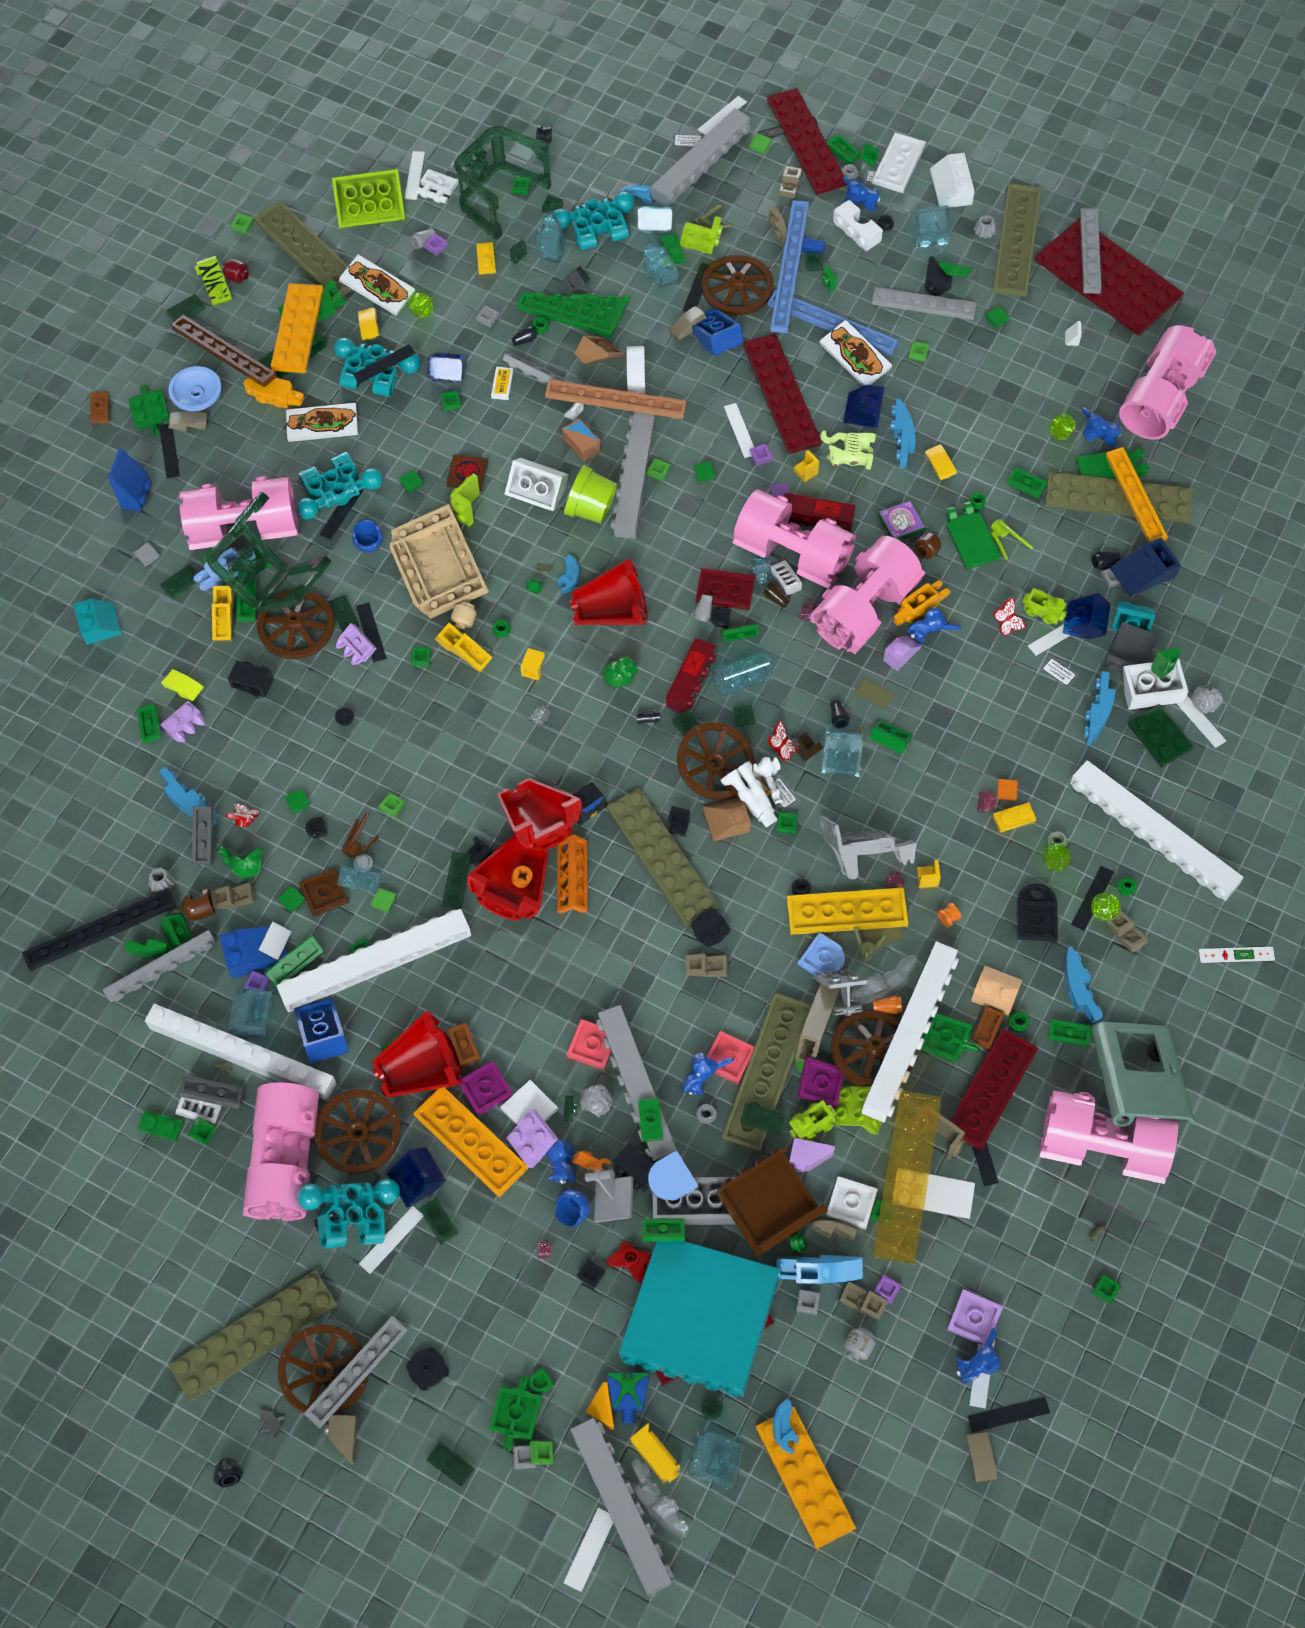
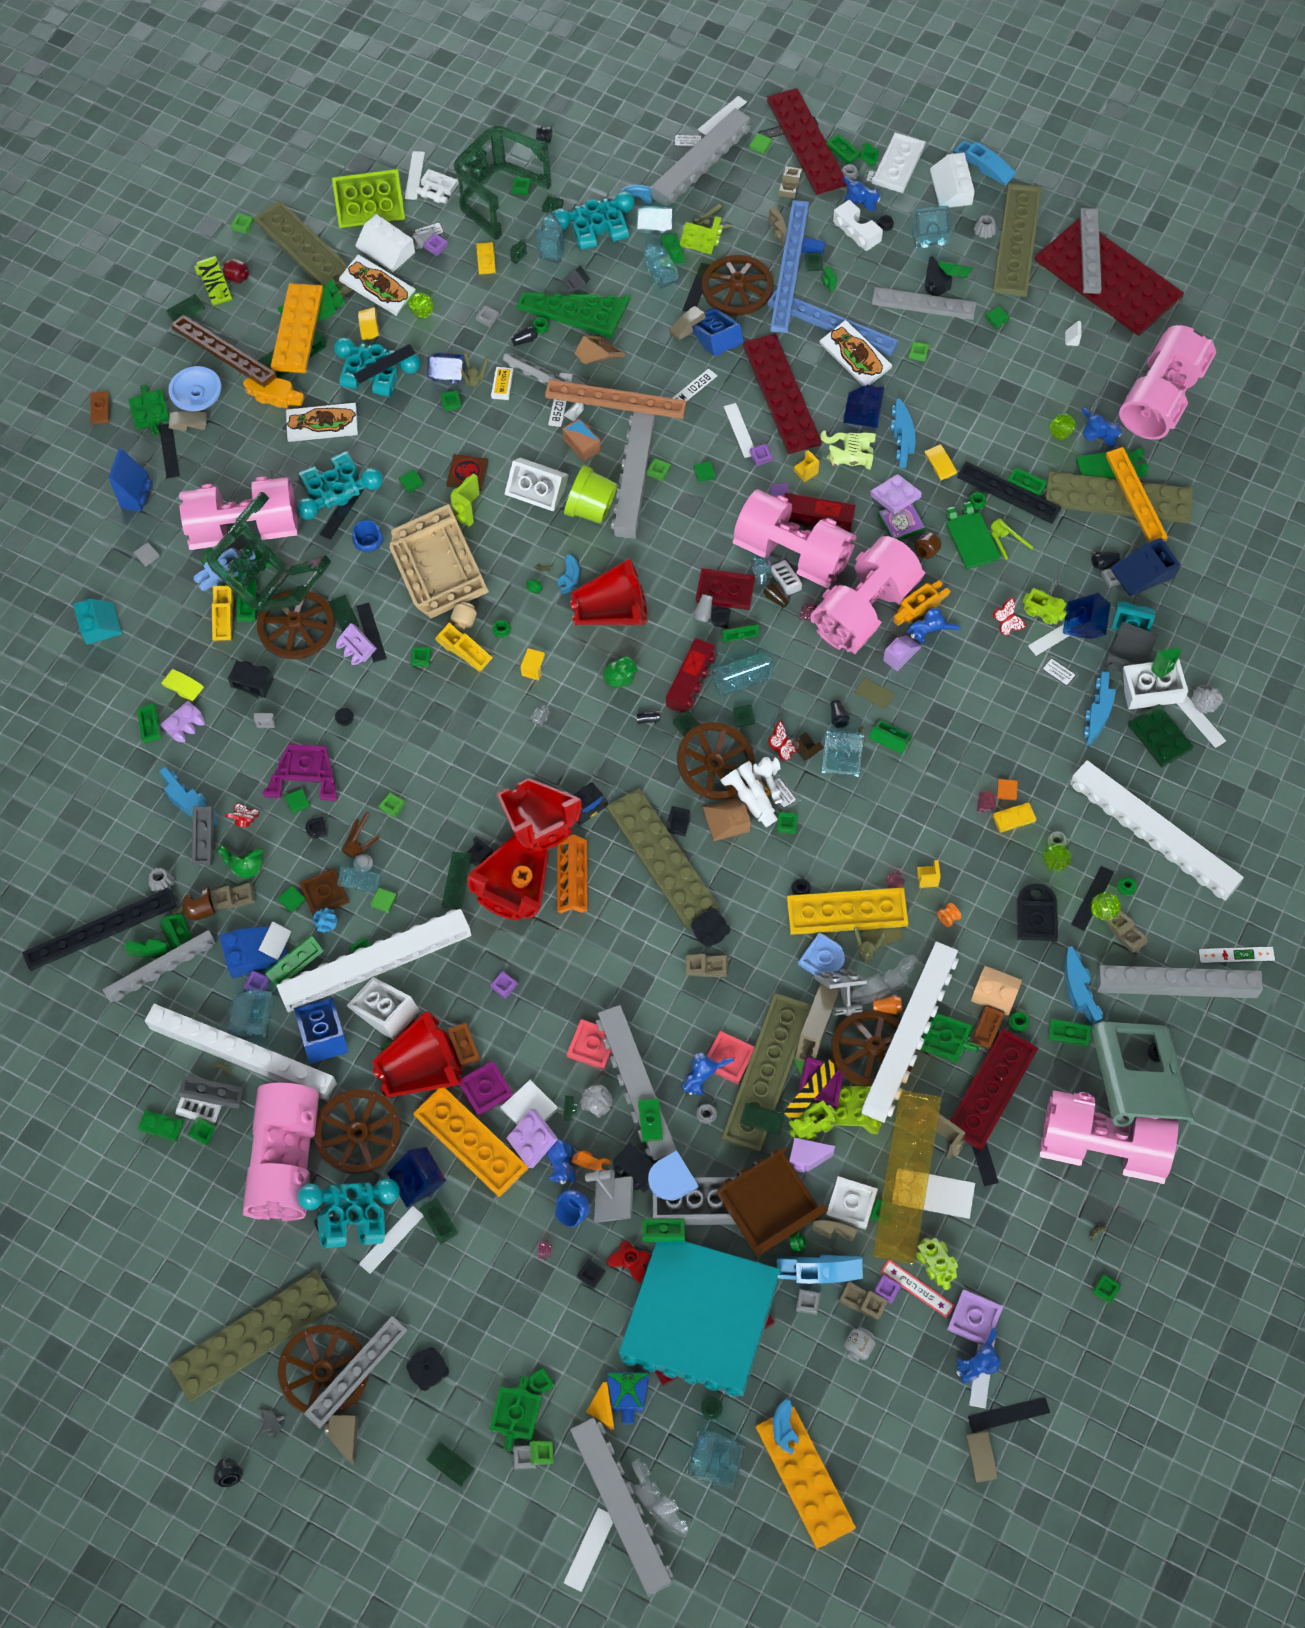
(179, 582): clear green plate -> none
(264, 720): none -> light grey tile
(303, 764): none -> magenta wing
(325, 920): none -> dark azure gear
(384, 1007): none -> white slope
(385, 243): none -> white slope
(437, 226): none -> sticker
(472, 376): none -> olive plant
(504, 984): none -> medium lavender tile
(558, 406): none -> white sticker
(636, 369): white arch -> none
(655, 1454): yellow window -> none
(695, 386): none -> white sticker
(811, 1090): none -> sticker
(850, 845): light grey container -> none
(895, 494): none -> lavender plate
(918, 1288): none -> sticker
(937, 1262): none -> lime brick
(987, 161): none -> dark azure slope
(1009, 492): none -> black plate
(1179, 981): none -> light grey brick

